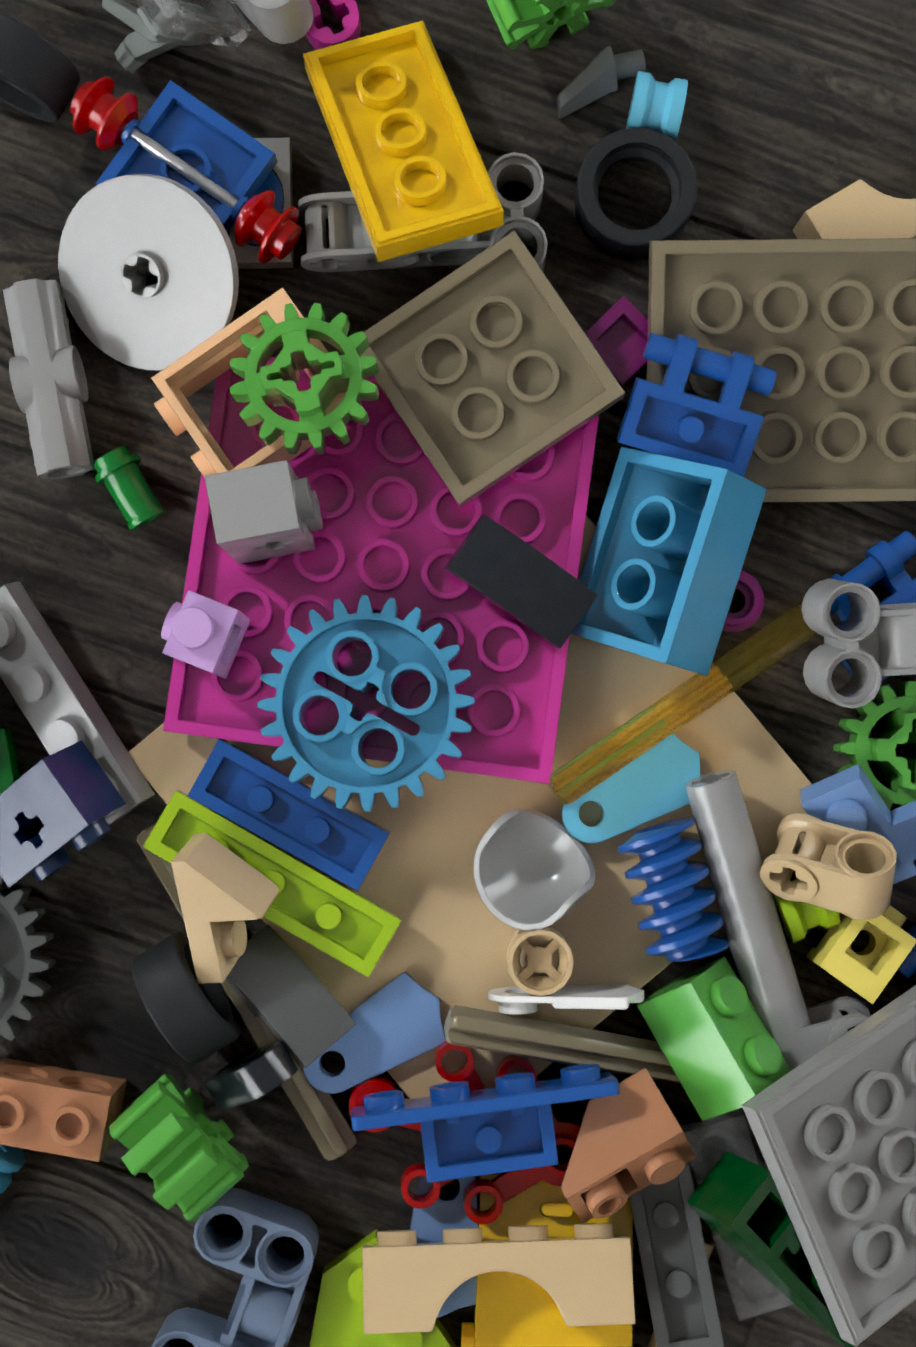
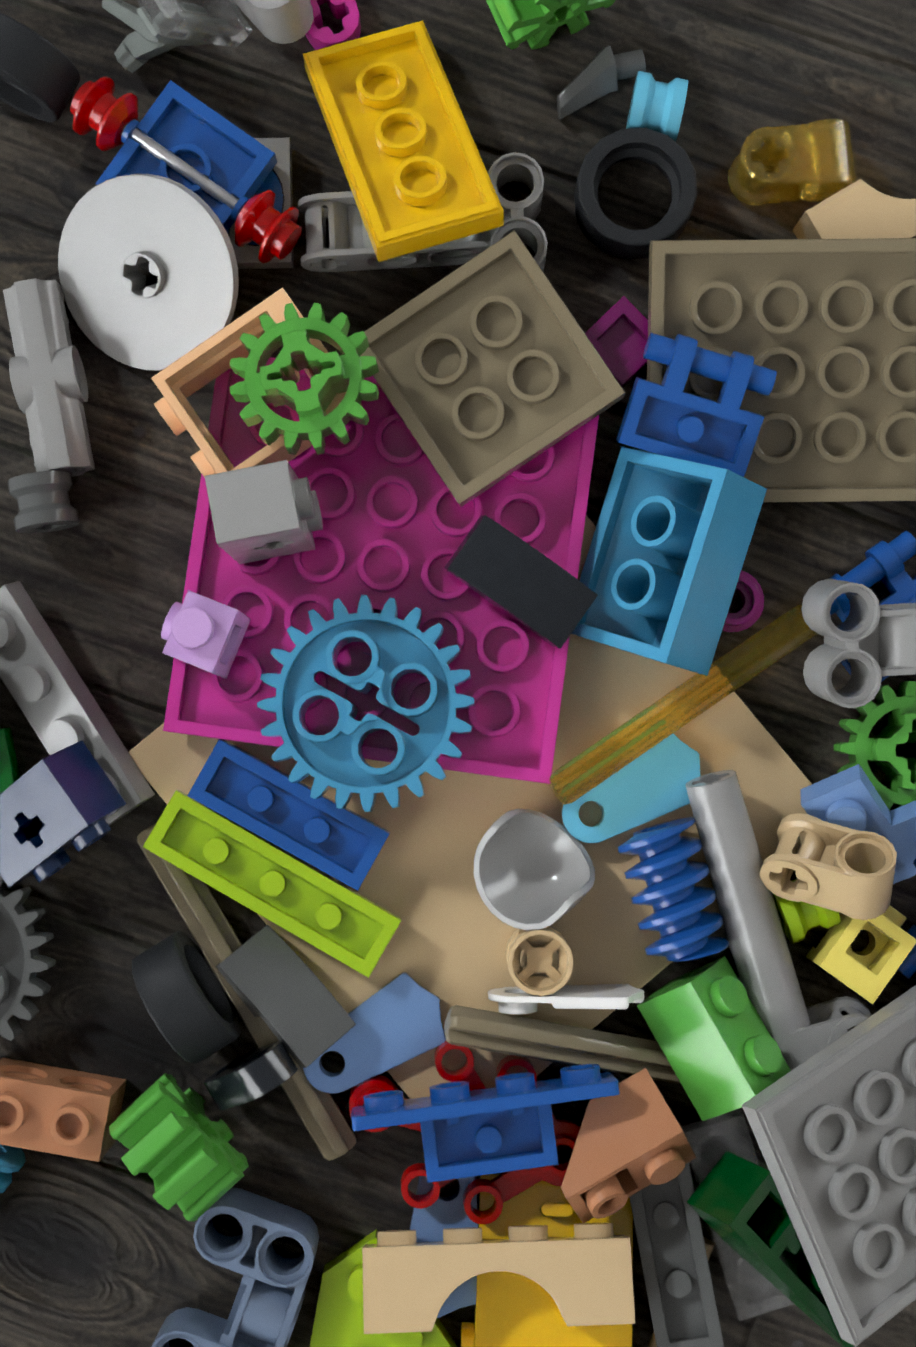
(43, 501): none -> dark grey wheel
(128, 487): green pin -> none
(215, 898): tan slope -> none
(805, 163): none -> clear yellow piece

